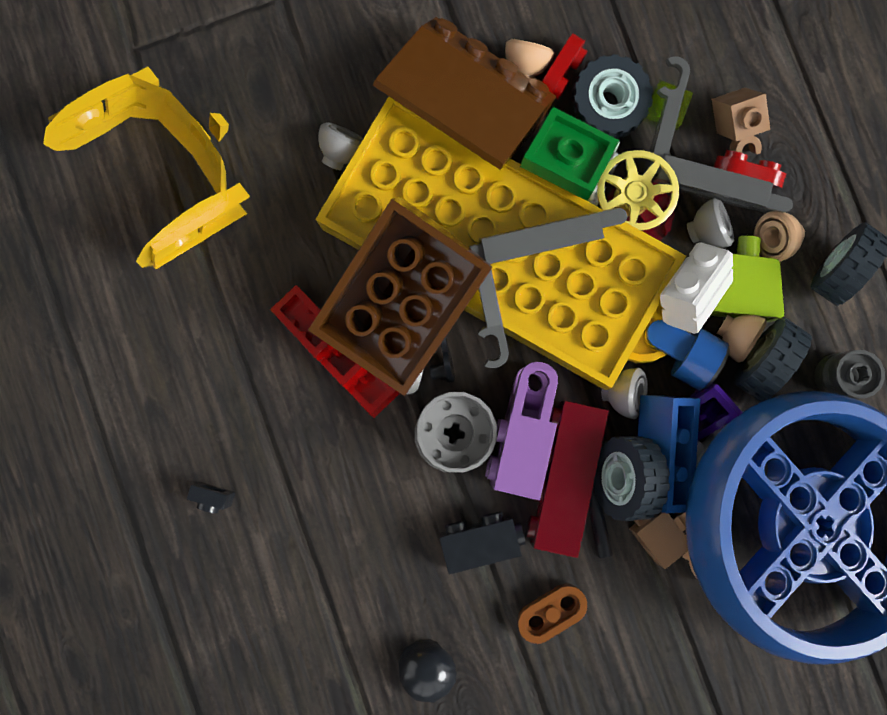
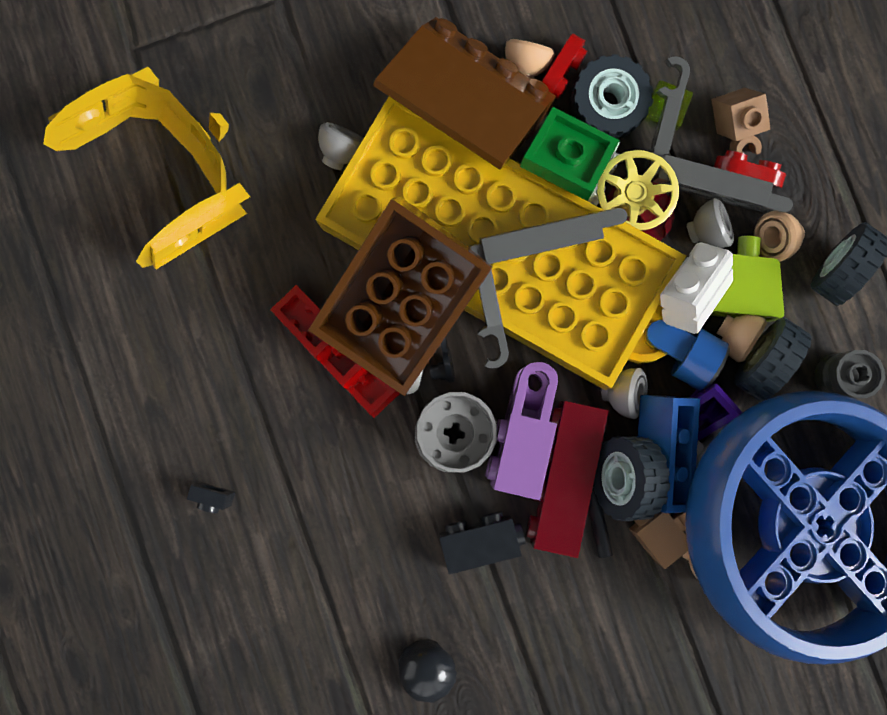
(554, 617): dark orange plate -> none

